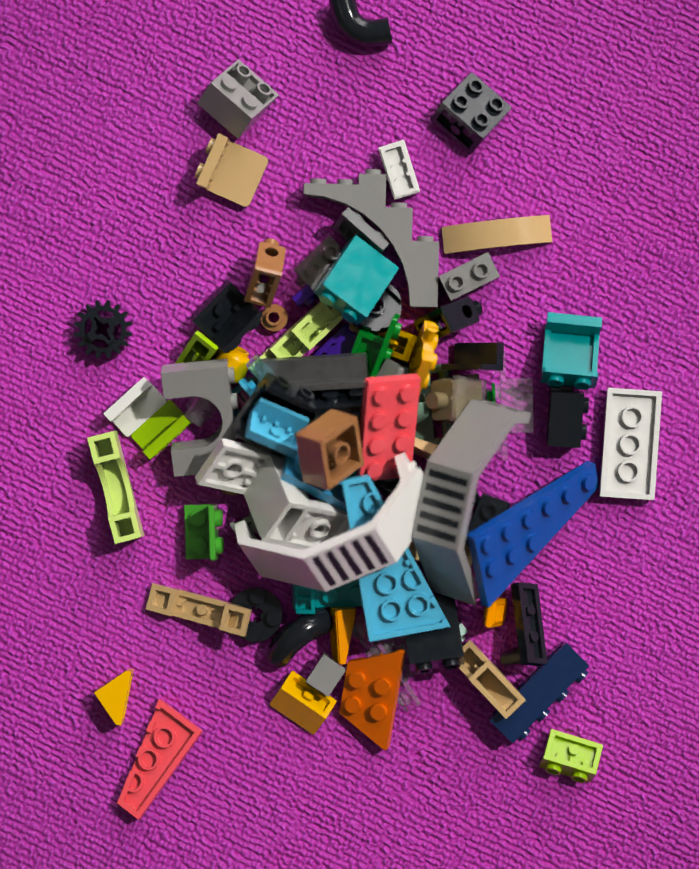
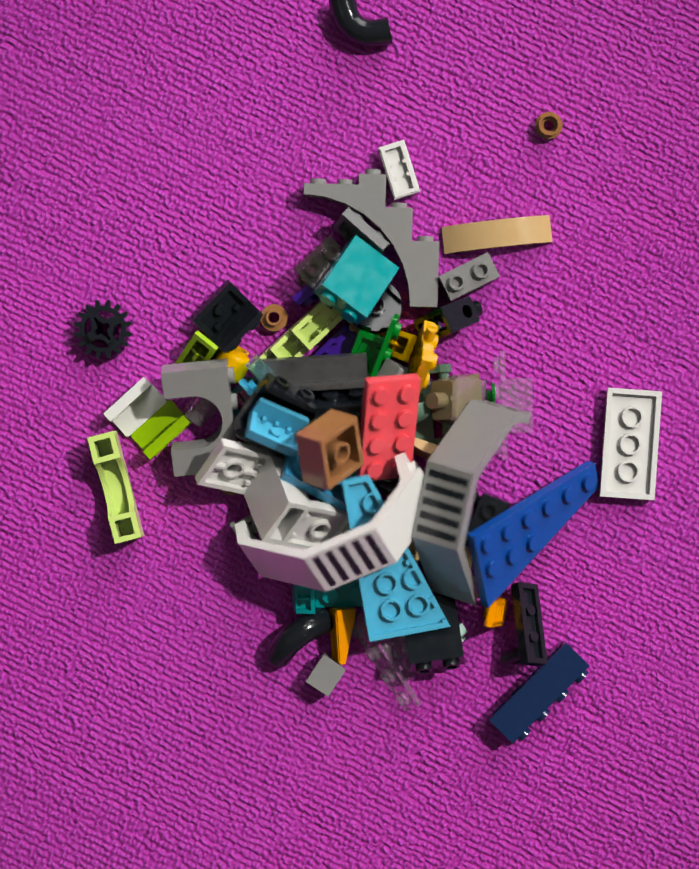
(115, 696): yellow slope -> none
(162, 750): coral wing -> none
(199, 609): tan slope -> none
(202, 531): bright green bracket -> none
(231, 170): tan bracket -> none
(237, 98): light grey slope -> none
(267, 261): medium nougat torso -> none
(270, 617): black plate -> none
(302, 703): yellow panel -> none
(372, 694): orange wing -> none
(470, 112): black bracket -> none
(477, 357): black panel -> none
(490, 680): tan slope -> none
(552, 117): none -> medium nougat plate
(566, 417): black hinge -> none
(571, 350): teal panel -> none
(571, 756): lime bracket -> none

